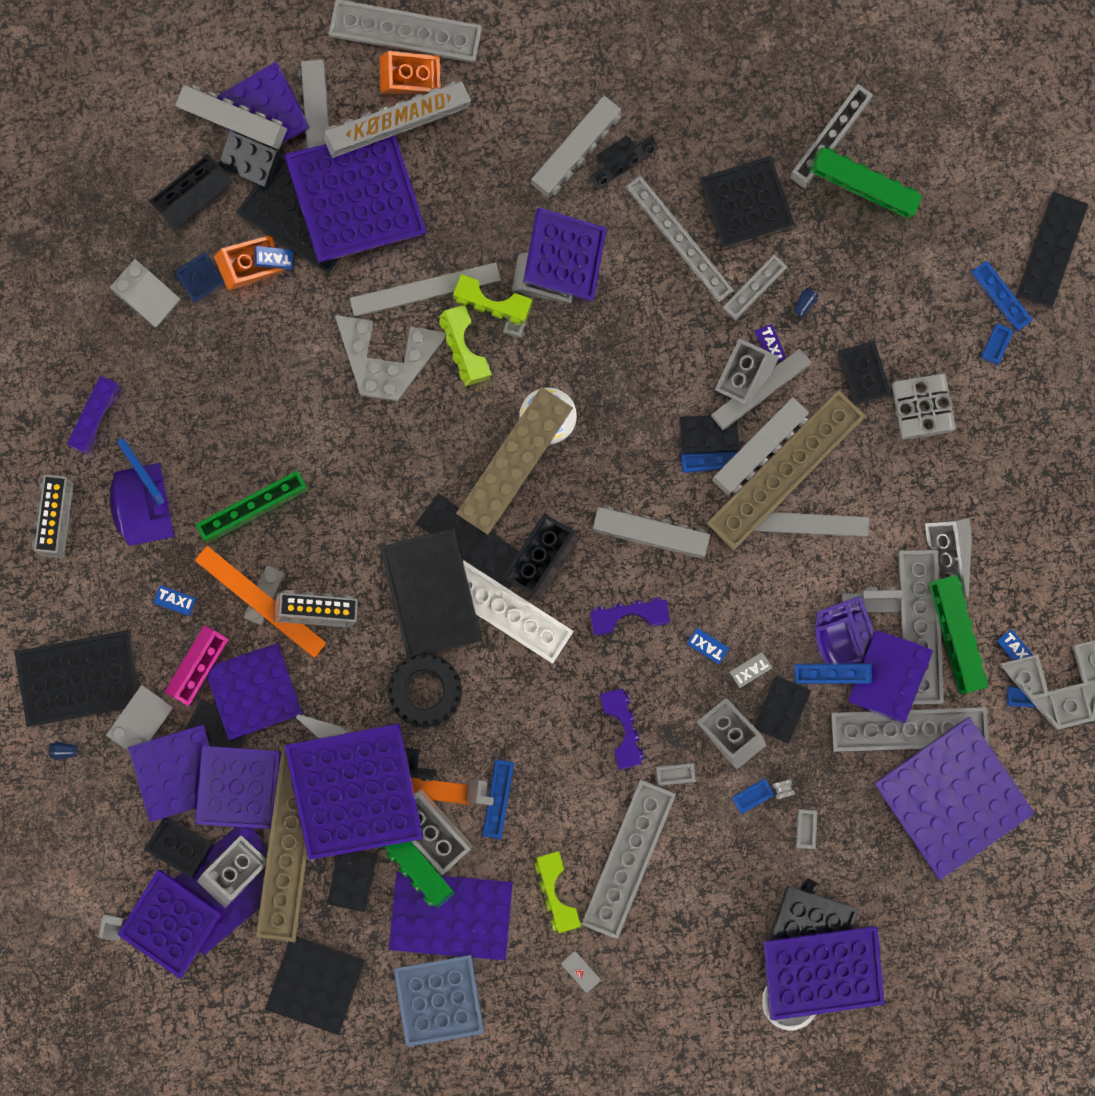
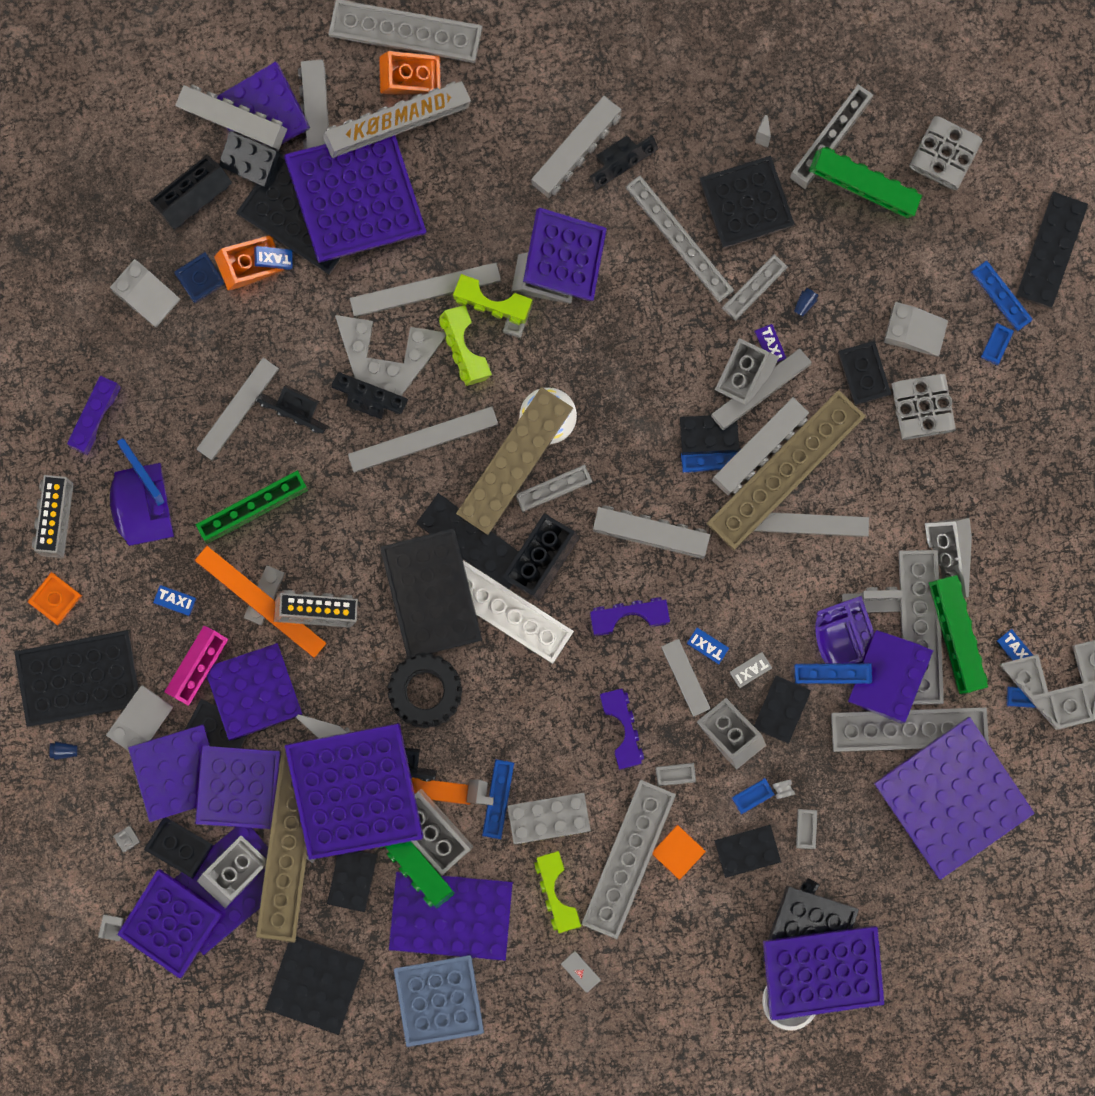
(54, 598): none -> orange tile
(126, 839): none -> light grey tile
(237, 409): none -> light grey tile
(295, 406): none -> black bracket
(368, 397): none -> black bracket
(423, 439): none -> light grey tile
(549, 818): none -> light grey brick
(553, 488): none -> light grey tile
(678, 852): none -> orange tile
(685, 677): none -> light grey tile
(747, 851): none -> black plate
(763, 133): none -> light grey slope
(915, 329): none -> light grey slope
(939, 135): none -> light grey connector

